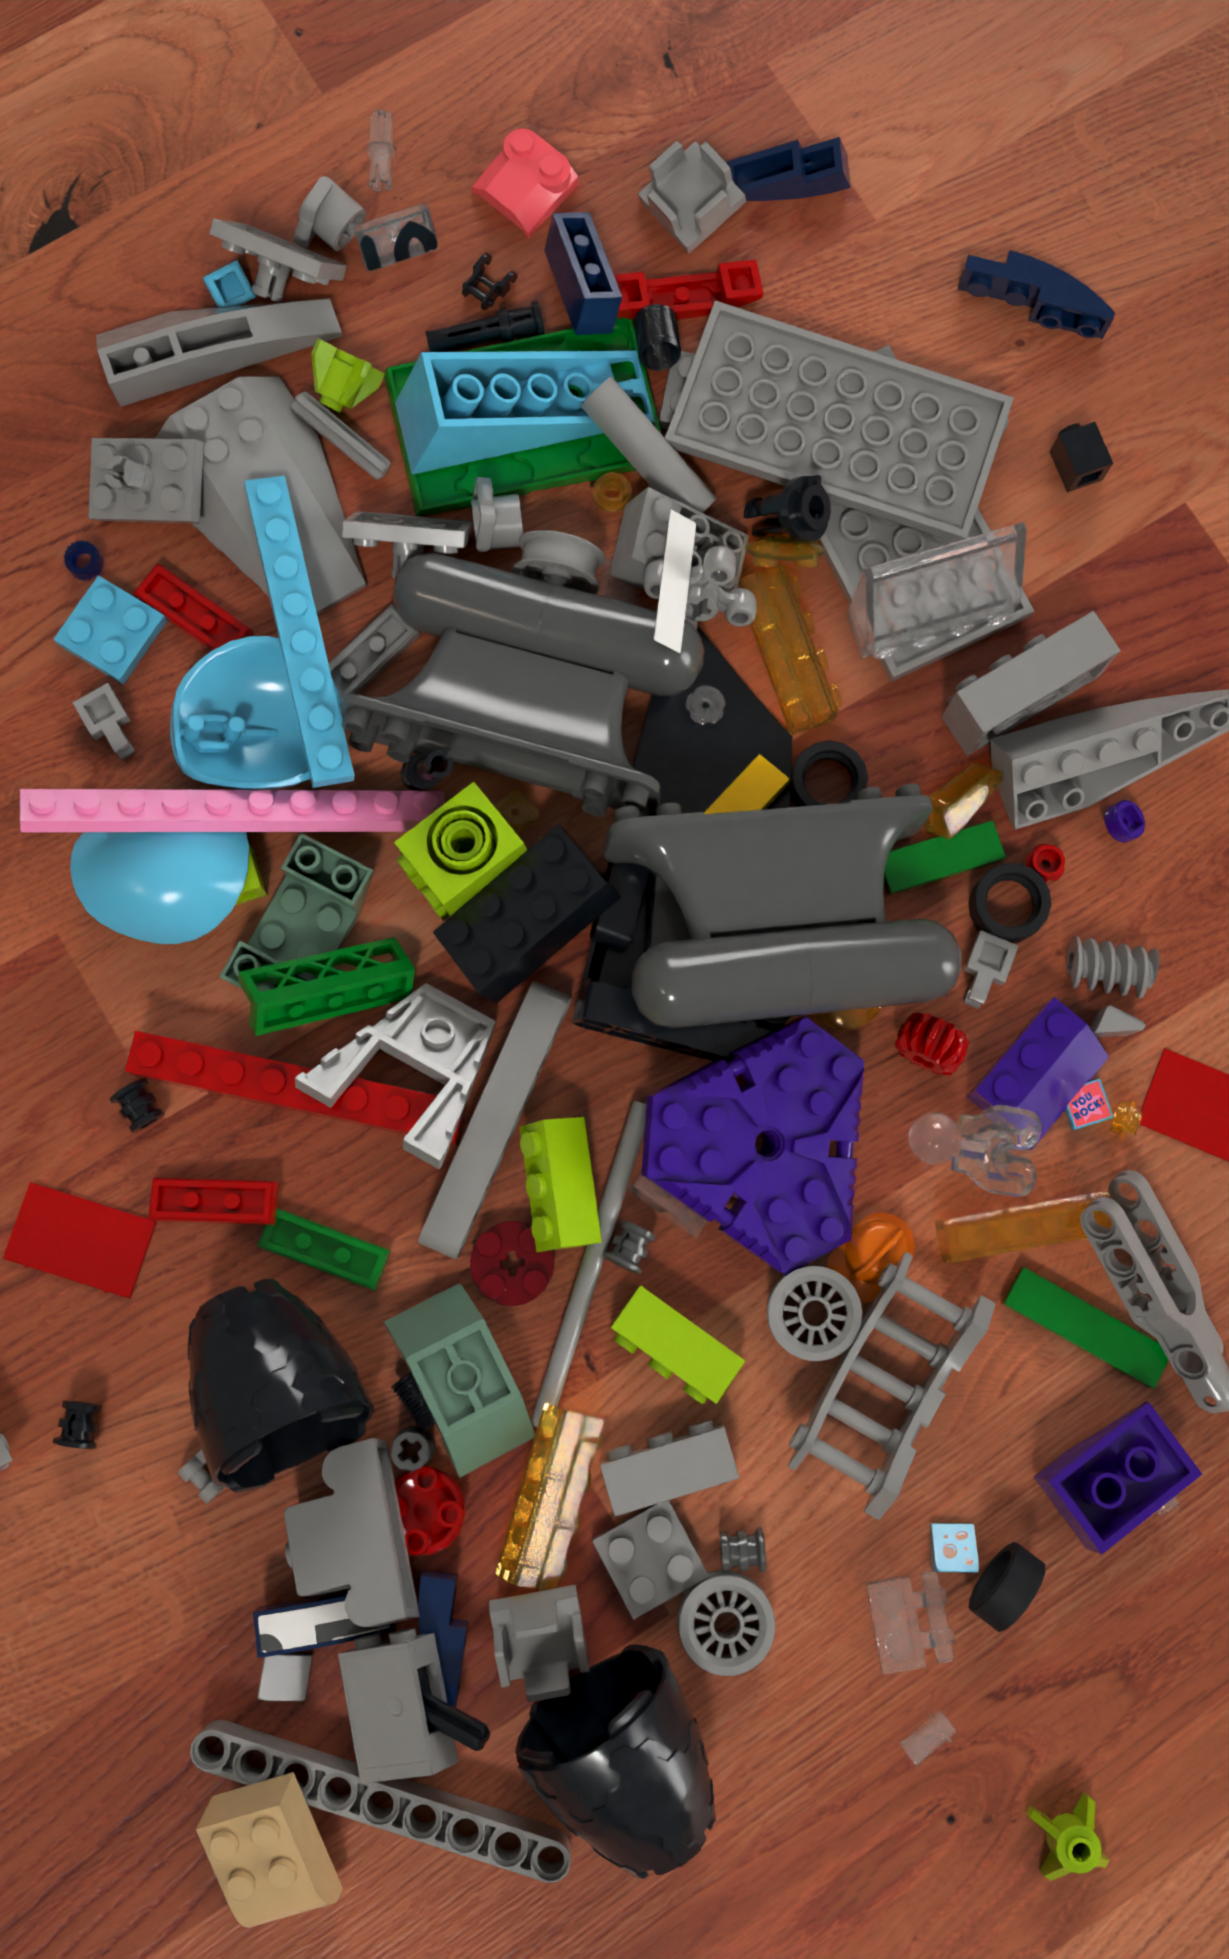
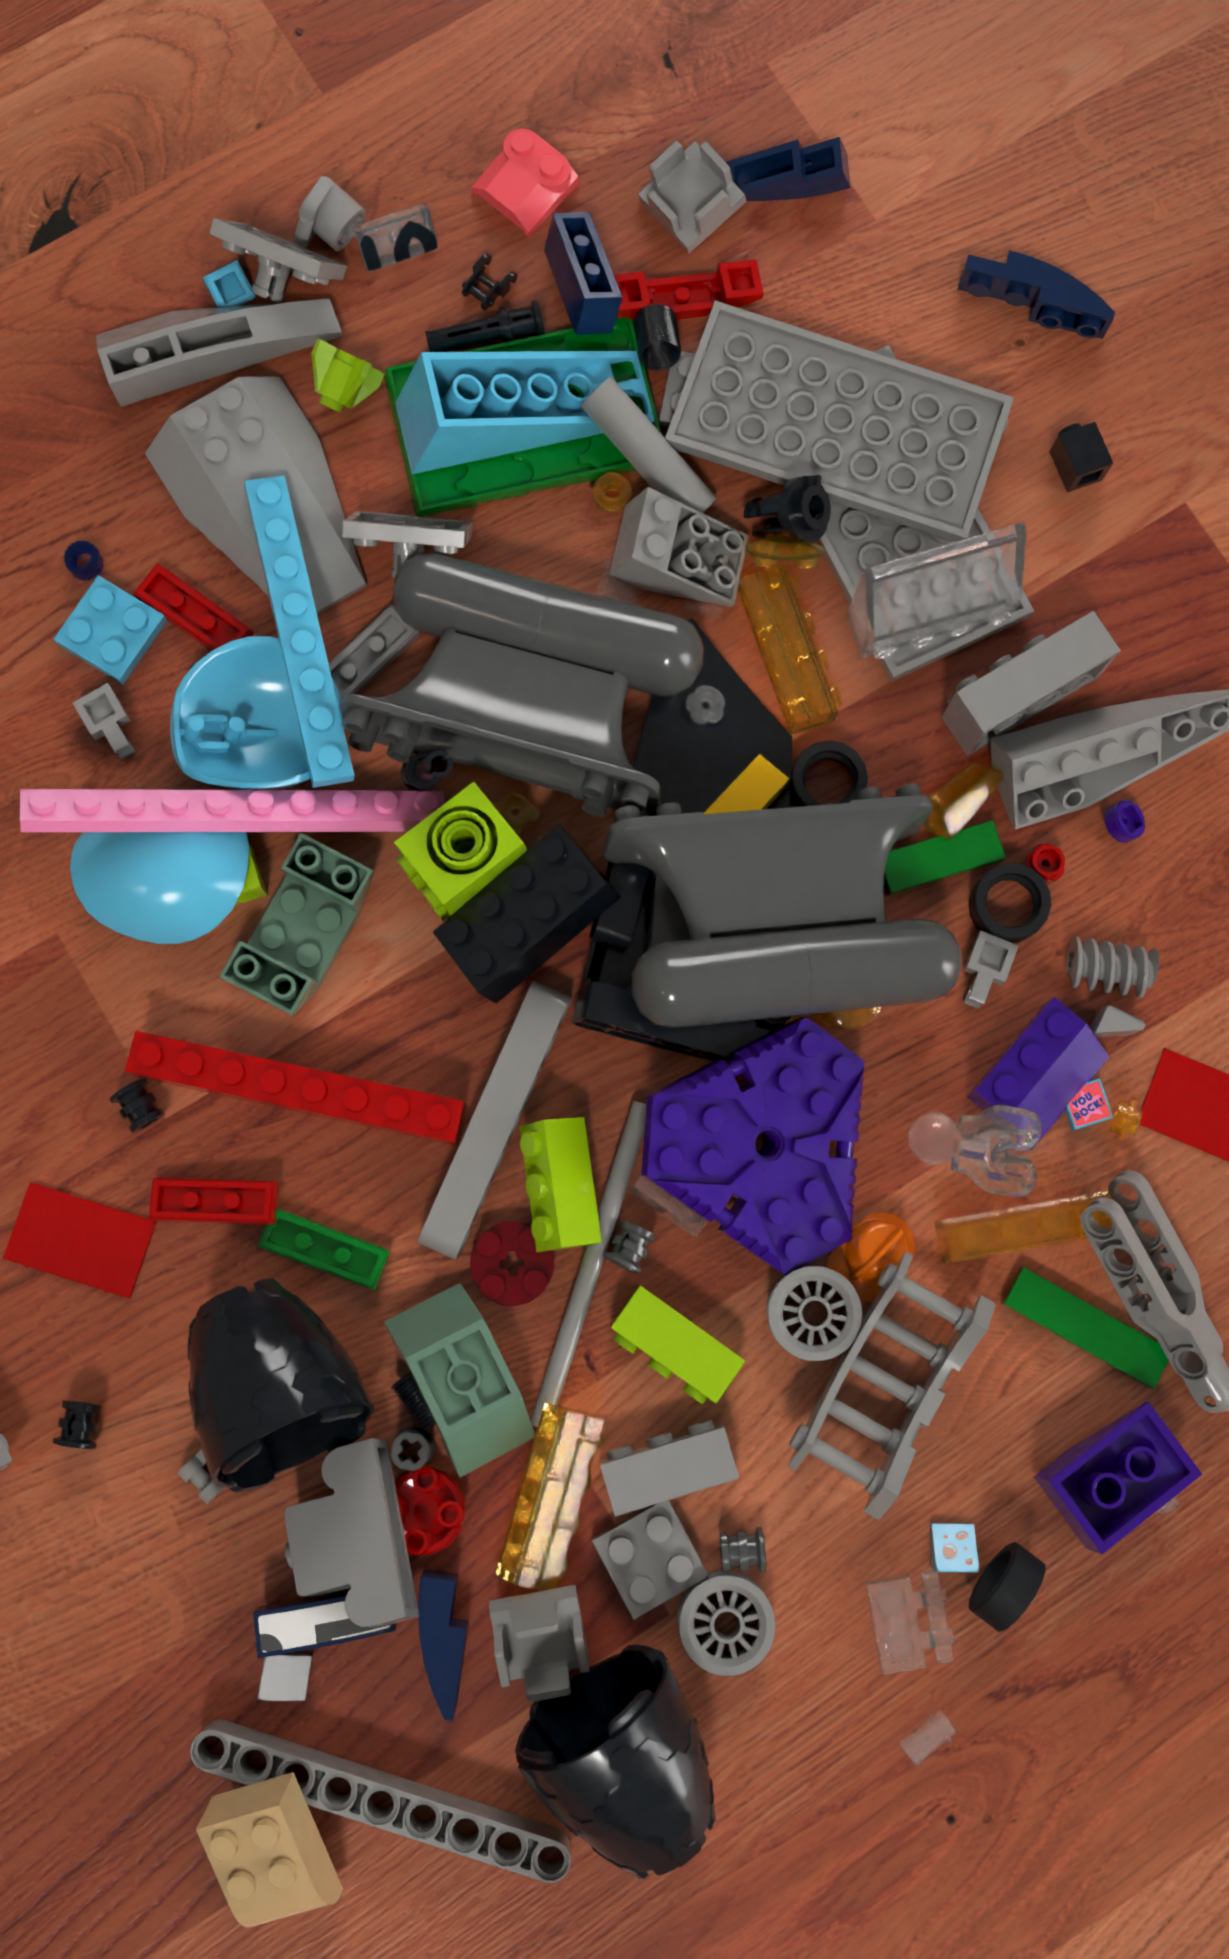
(146, 480): light grey plate -> none
(333, 992): green fence -> none
(341, 435): light grey axle -> none
(381, 151): clear axle -> none
(402, 1708): light grey piece -> none
(430, 1035): light grey wing -> none
(495, 518): light grey piece -> none
(560, 559): light grey wheel -> none
(675, 581): white sticker -> none
(704, 589): light grey gear -> none
(932, 1043): red gear -> none
(1071, 1840): lime brick -> none

